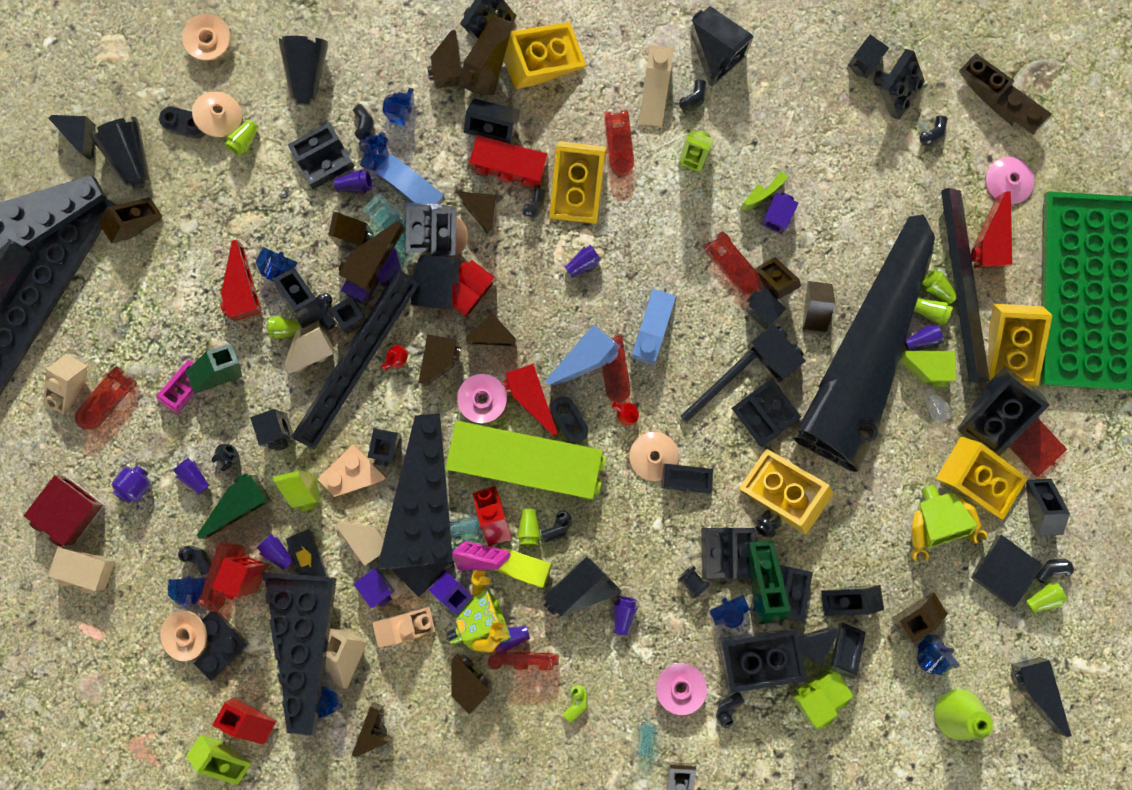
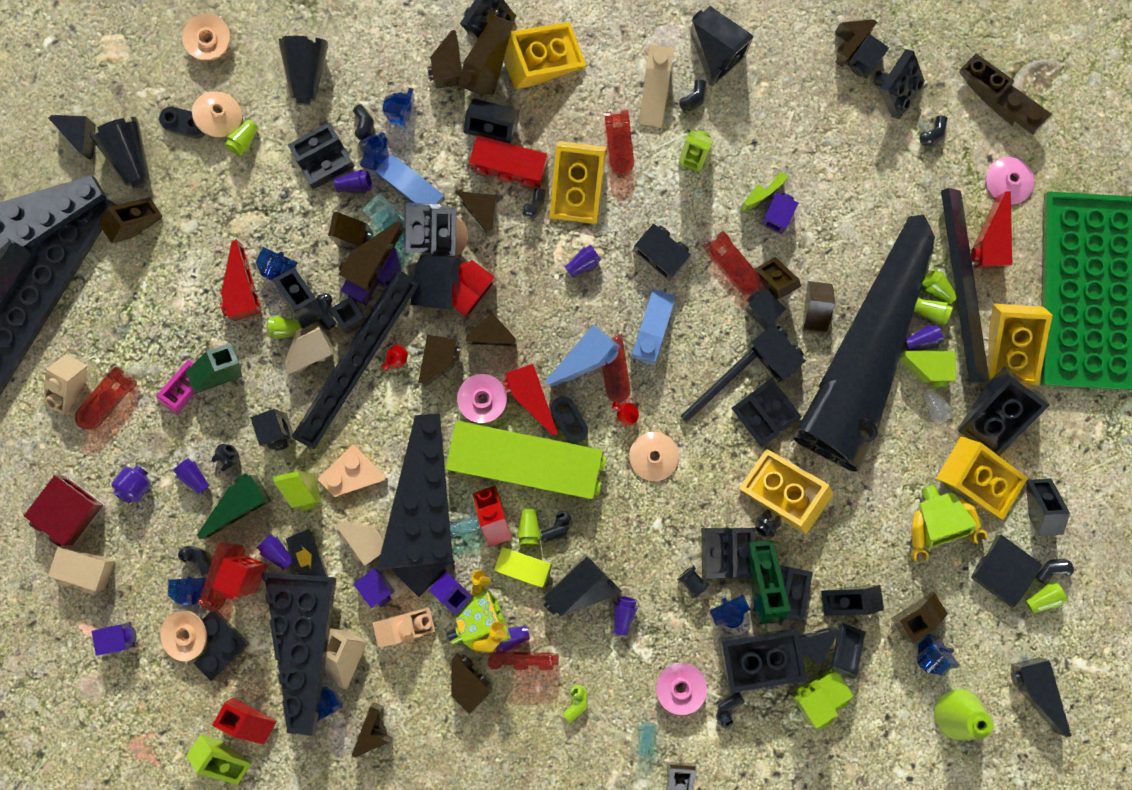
(114, 638): none -> dark purple brick
(378, 439): black brick -> none
(479, 557): dark pink slope -> none
(662, 251): none -> black brick
(687, 478): black tile -> none
(854, 35): none -> dark brown slope
(1038, 447): clear red piece -> none

